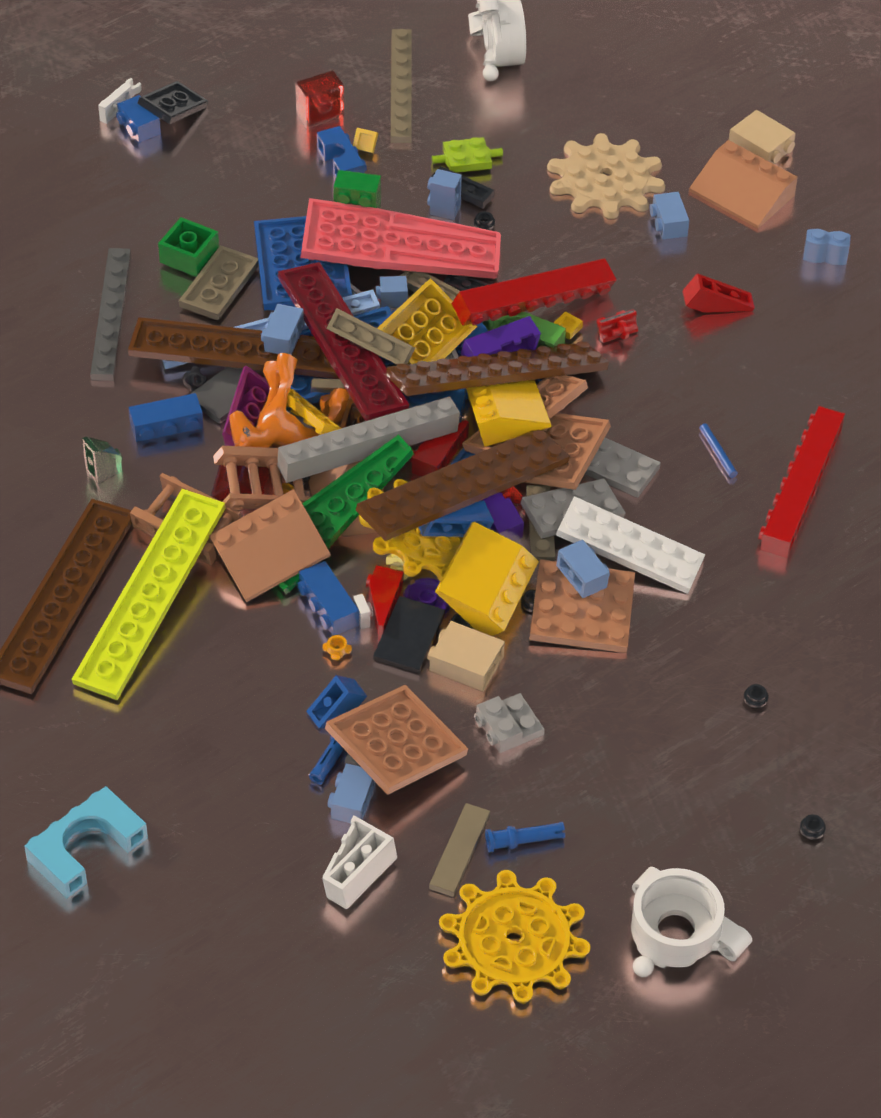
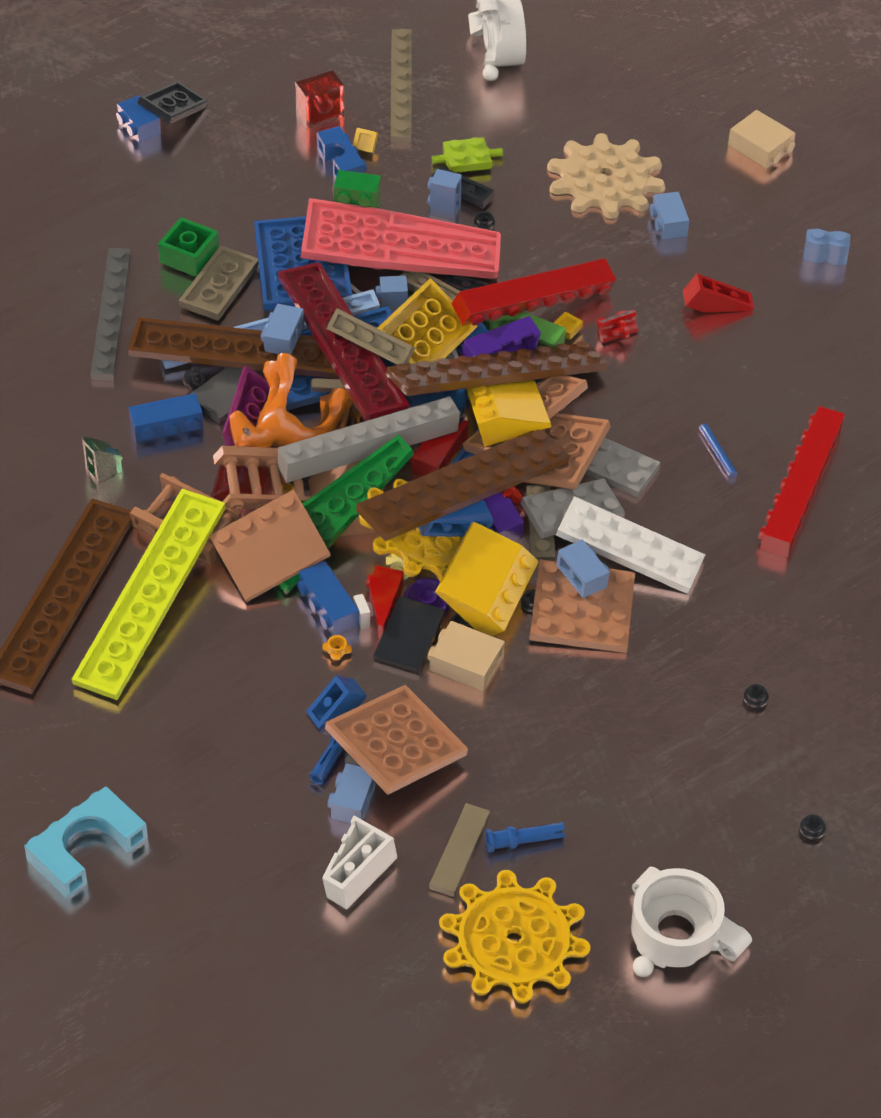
(108, 107): white plate -> none
(311, 414): yellow plate -> none
(508, 722): light grey plate -> none
(744, 184): nougat slope -> none

